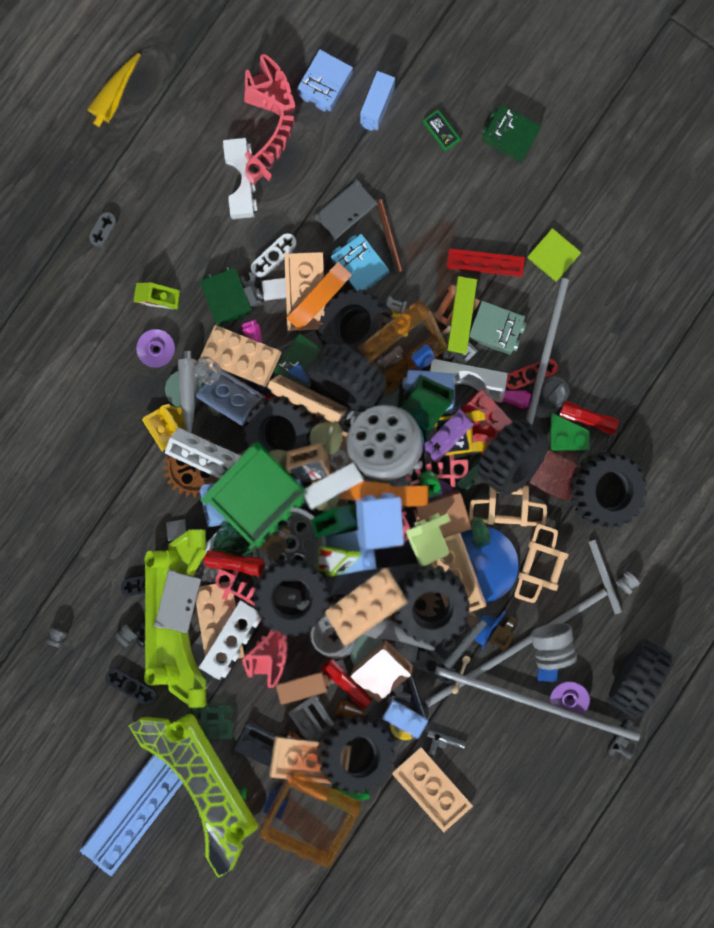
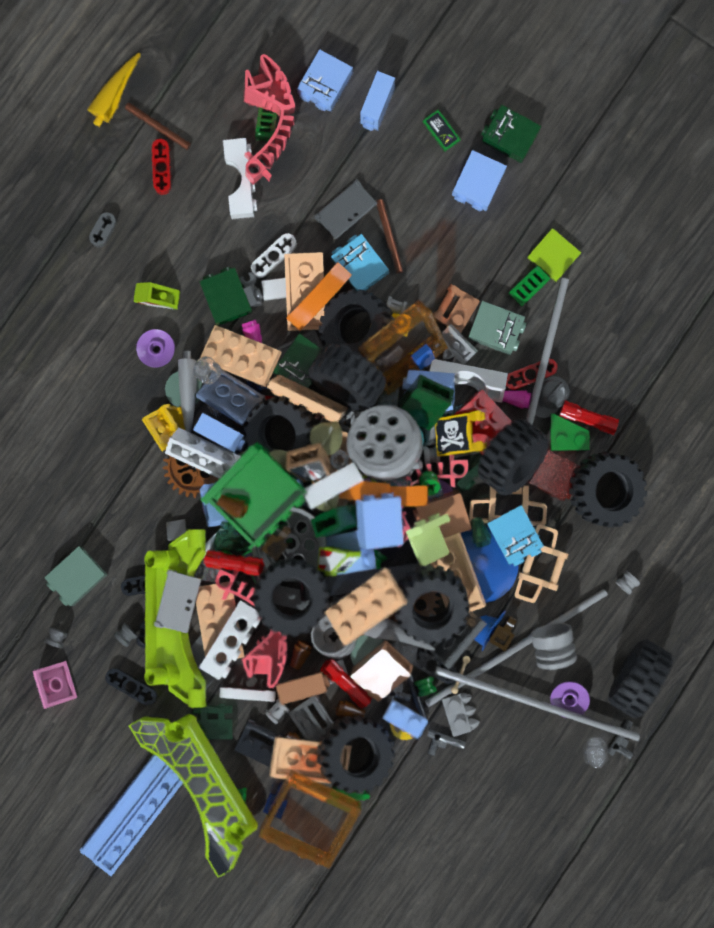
(55, 684): none -> bright pink slope
(75, 576): none -> sand green brick
(157, 180): none -> red beam
(159, 127): none -> copper bar
(220, 434): none -> light blue brick
(233, 506): none -> reddish brown cone
(247, 694): none -> white beam
(265, 136): none -> green slope
(277, 711): none -> light grey bush
(298, 373): blue slope -> none
(301, 652): none -> reddish brown cone
(379, 558): none -> green wheel
(425, 686): none -> green wheel
(432, 789): light nougat plate -> none
(448, 435): medium lavender plate -> none
(458, 713): none -> light grey plate
(462, 315): lime tile -> none
(478, 181): none -> light blue brick
(485, 262): red plate -> none
(516, 536): none -> medium azure brick
(537, 270): none -> green slope
(547, 674): blue plate -> none
(595, 752): none -> clear head
(605, 577): light grey bar -> none

